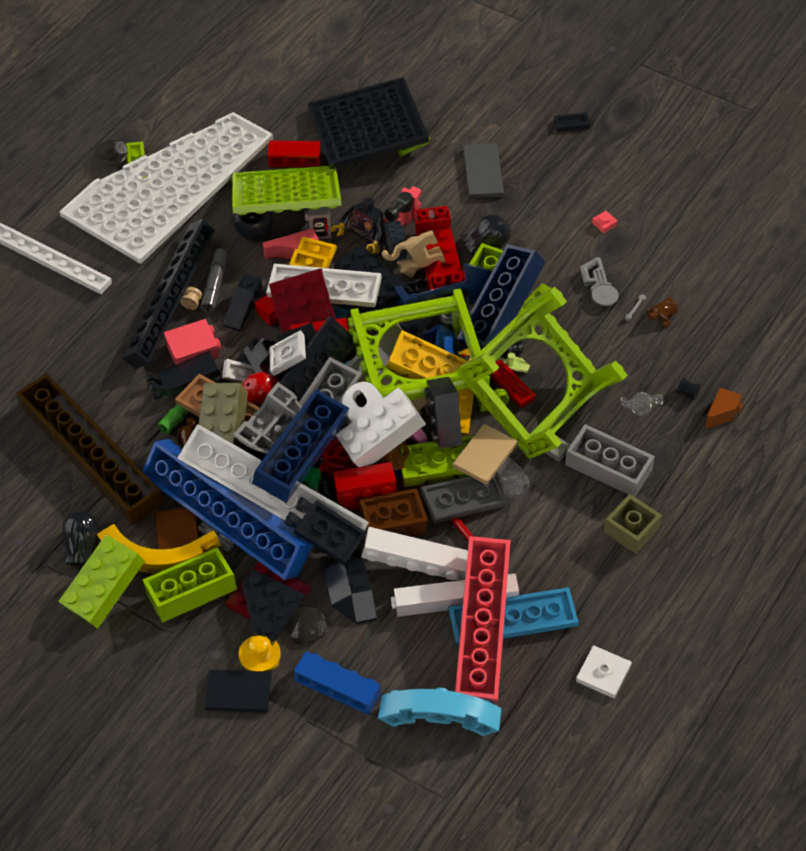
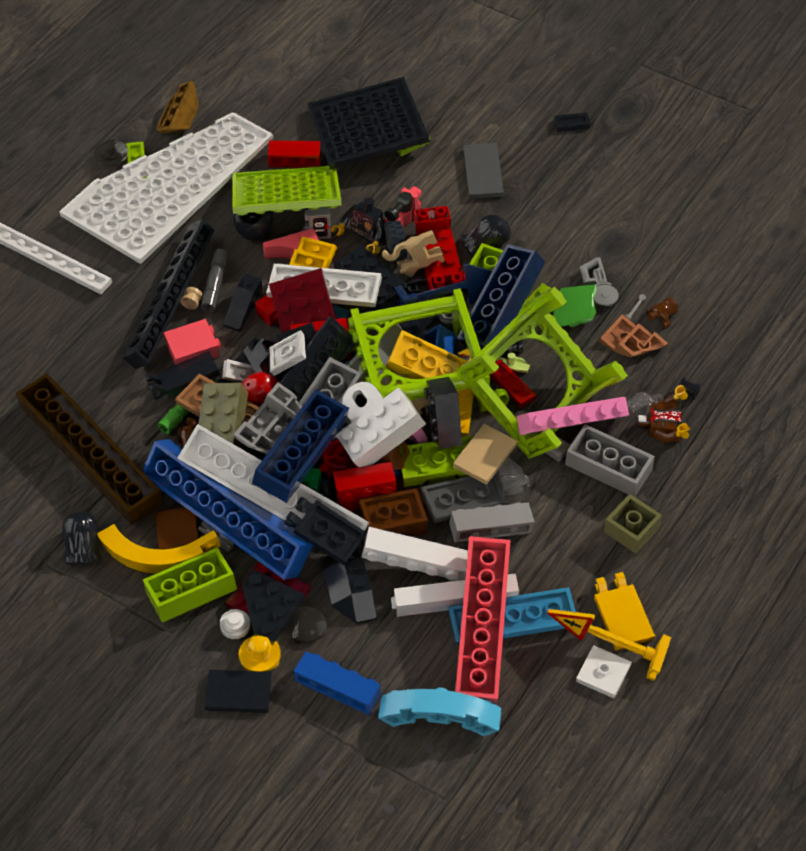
(102, 581): lime brick -> none
(179, 110): none -> pearl gold wedge
(234, 624): none -> white plate
(491, 521): none -> light grey brick
(572, 415): none -> bright pink brick
(579, 306): none -> bright green slope
(581, 623): none -> yellow piece
(604, 221): coral plate -> none
(623, 611): none -> yellow tile
(630, 339): none -> nougat slope
(665, 418): none -> torso
(724, 408): dark orange slope -> none

